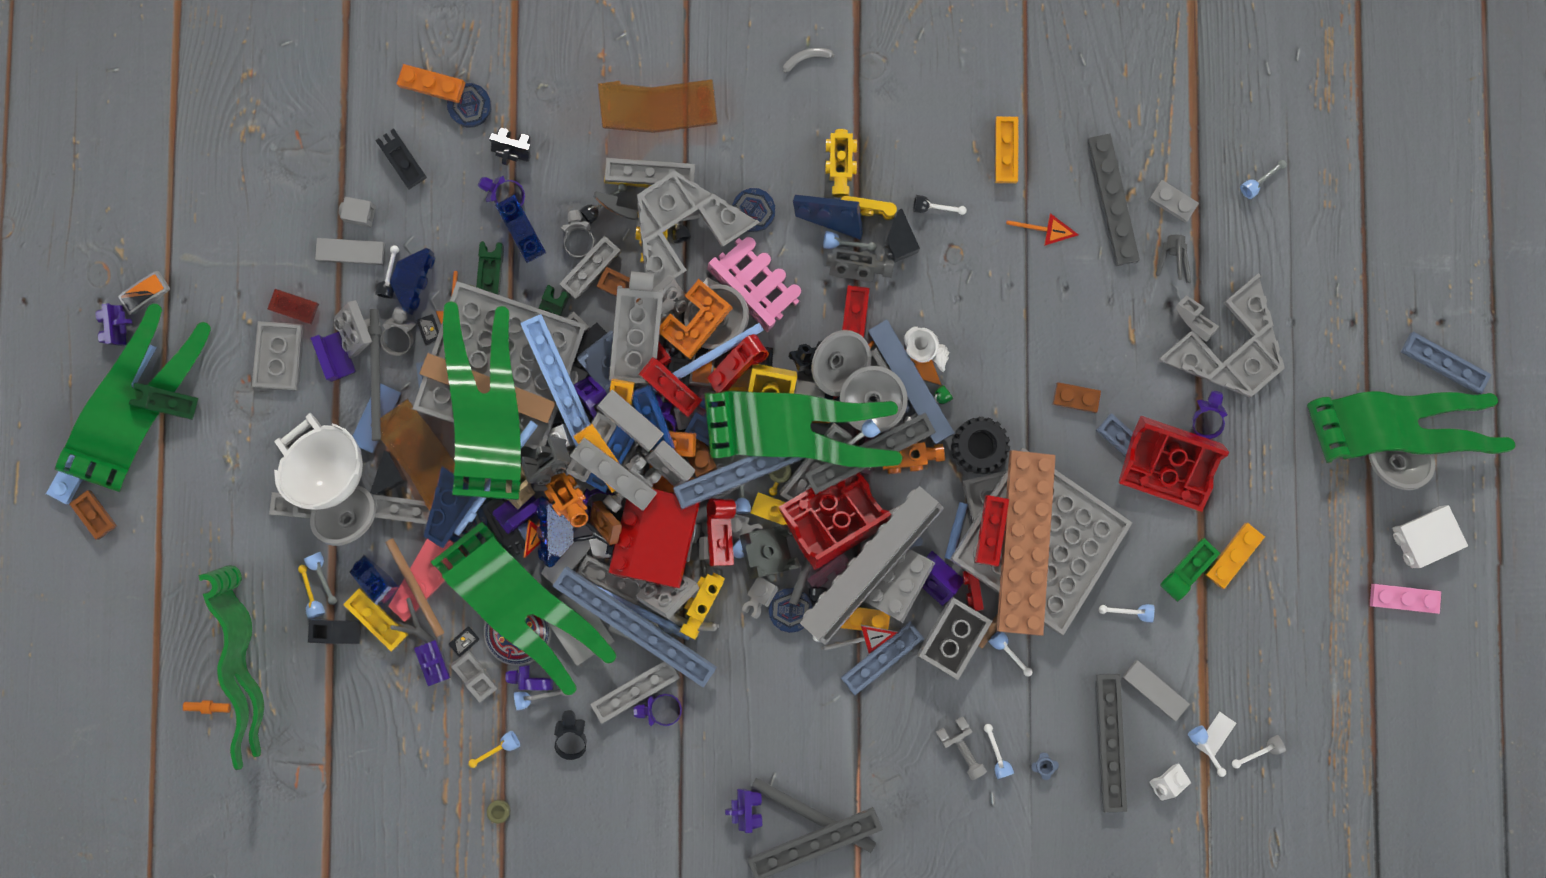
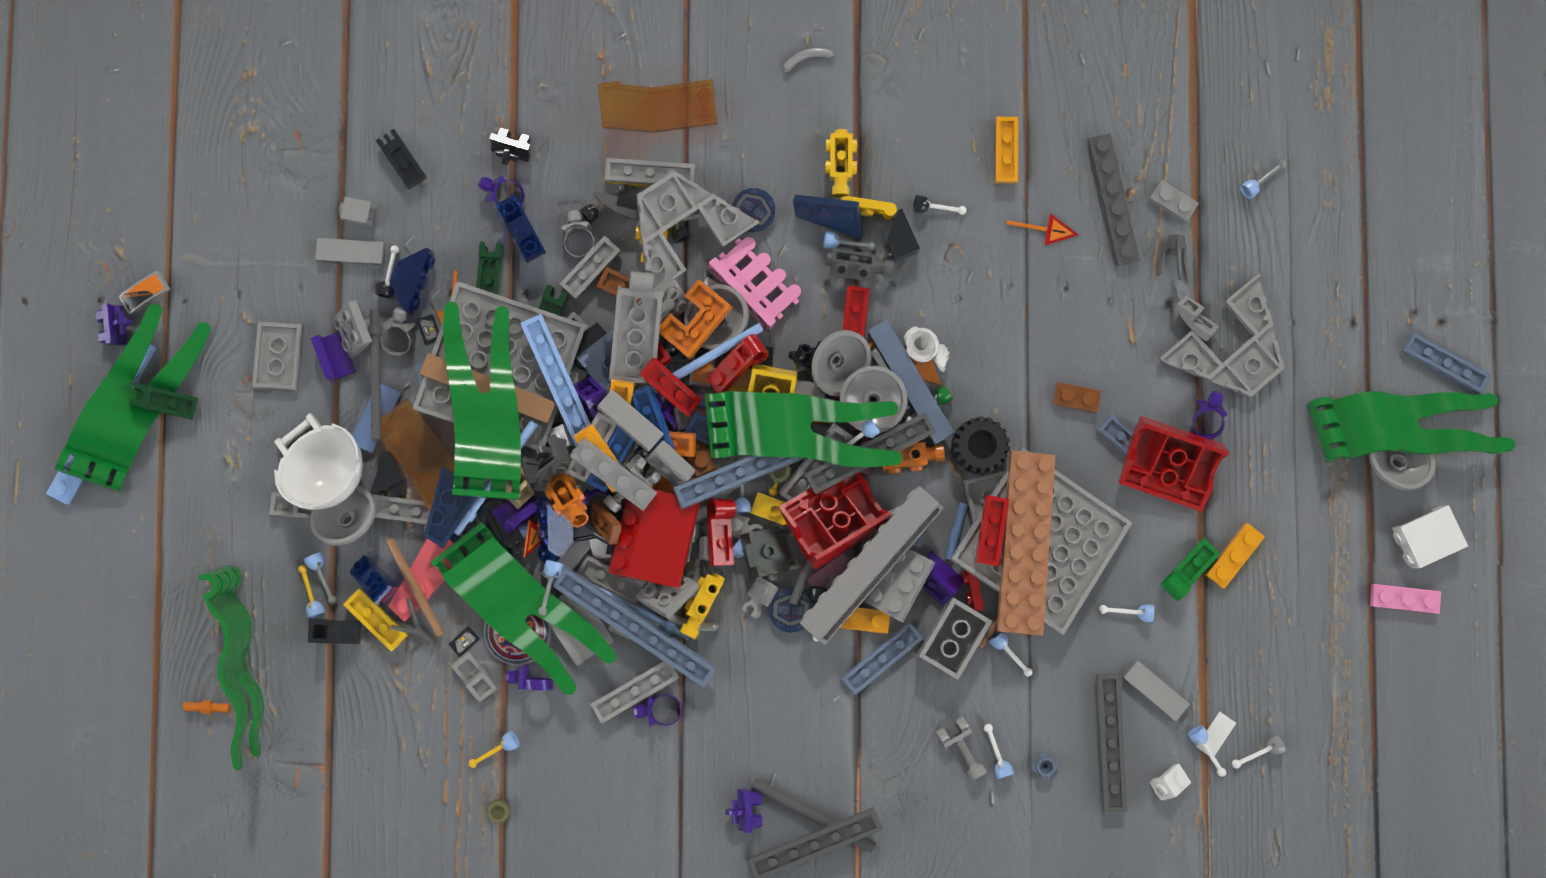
(93, 515): dark orange plate -> none
(293, 306): clear red plate -> none
(431, 83): orange plate -> none
(432, 663): dark purple hips -> none
(472, 107): dark blue tile -> none
(523, 699): hinge -> none
(552, 570): none -> hinge
(570, 724): black piece -> none
(872, 636): piece -> none

